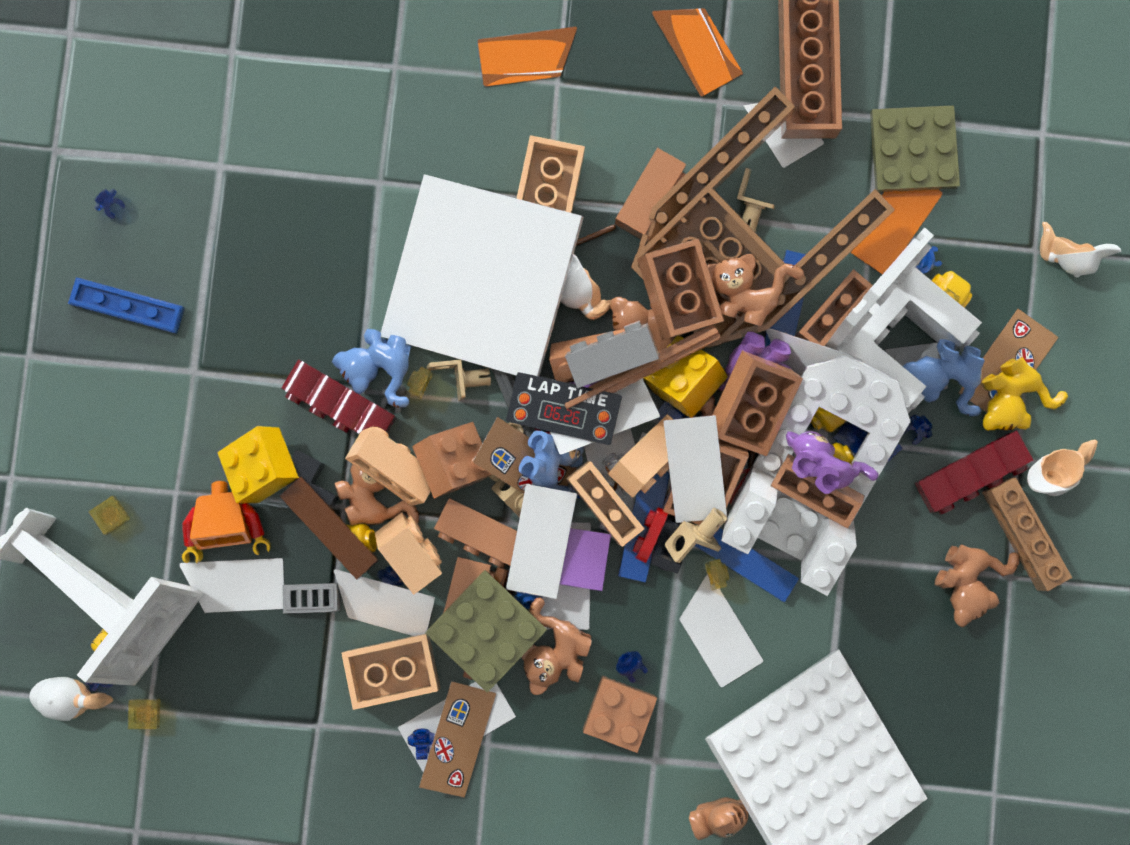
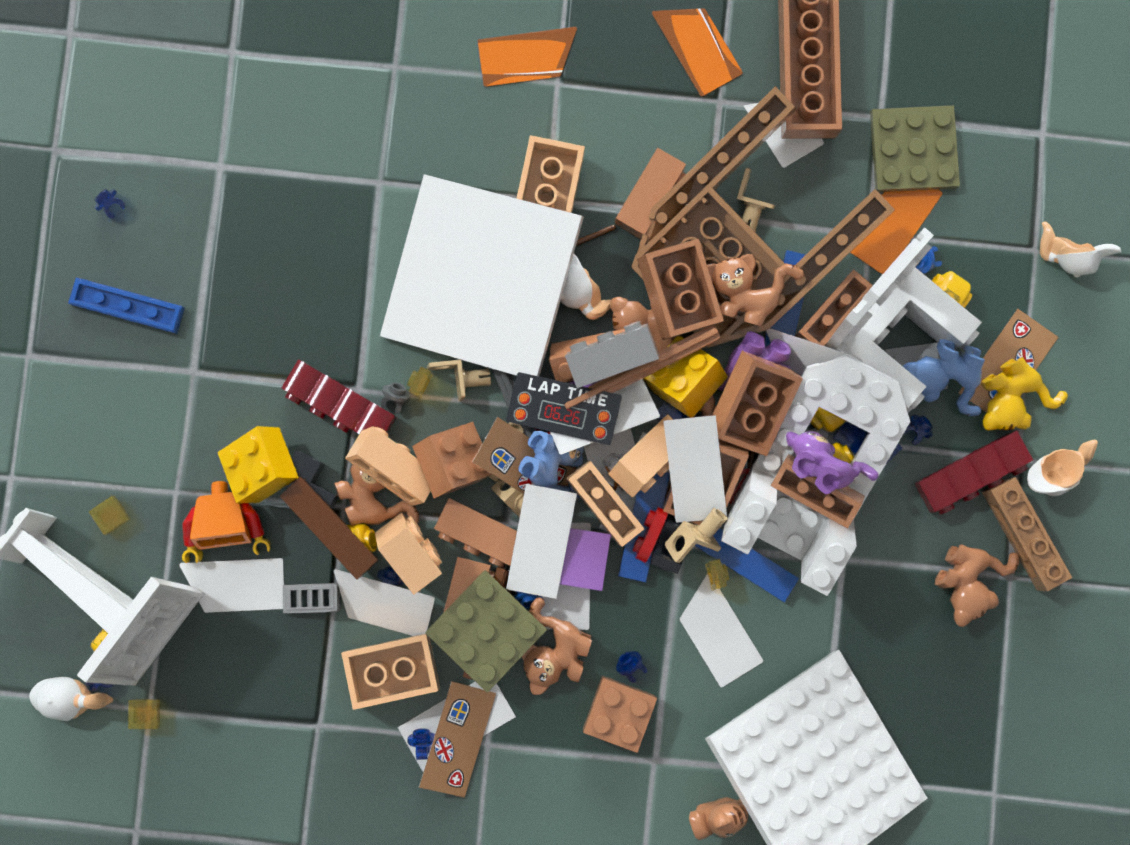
(361, 365): medium blue animal -> none

